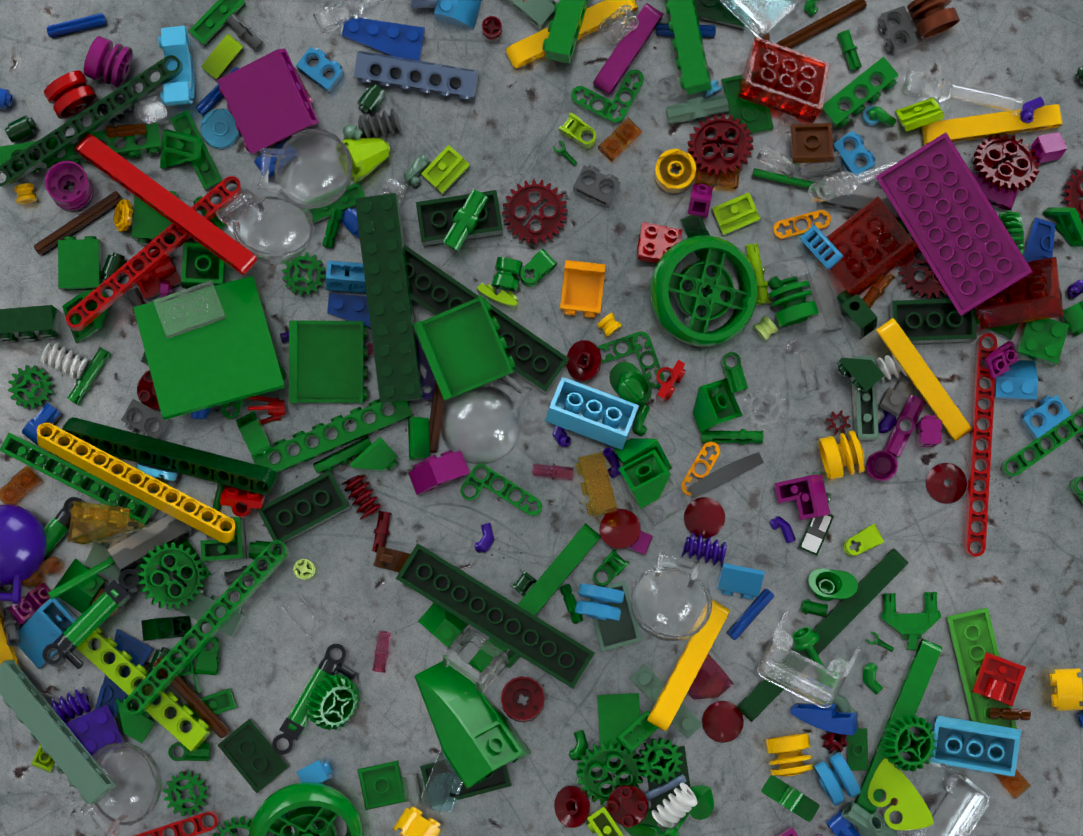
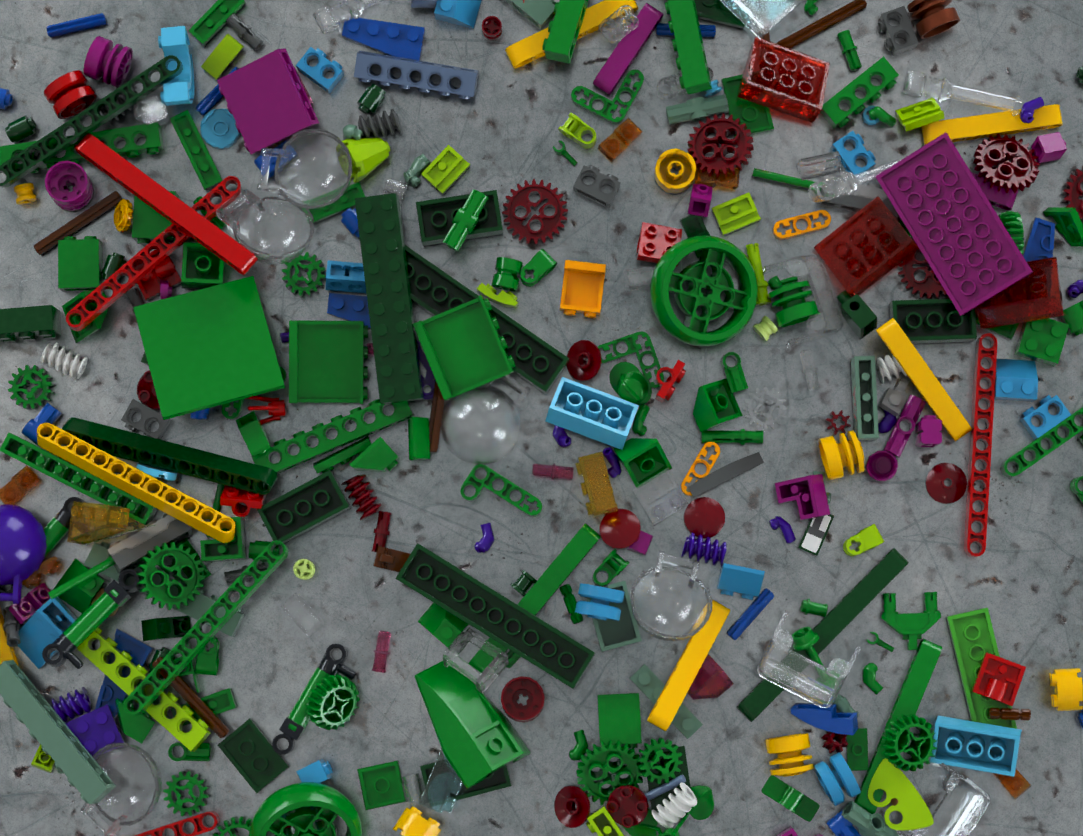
(83, 384): green pin -> none
(126, 130): reddish brown axle -> none
(179, 148): green wing -> none
(189, 309): clear tile -> none
(332, 228): green axle -> none
(438, 471): magenta brick -> none
(609, 325): yellow wheel -> none
(637, 733): green plate -> none
(646, 478): green slope -> none
(722, 721): dark red dish -> none
(773, 157): clear panel -> none
(812, 143): reddish brown plate -> none
(812, 238): dark azure slope -> none
(832, 584): green piece -> none
(861, 372): dark green slope -> none
(877, 289): clear orange pin -> none
(1001, 358): magenta slope -> none

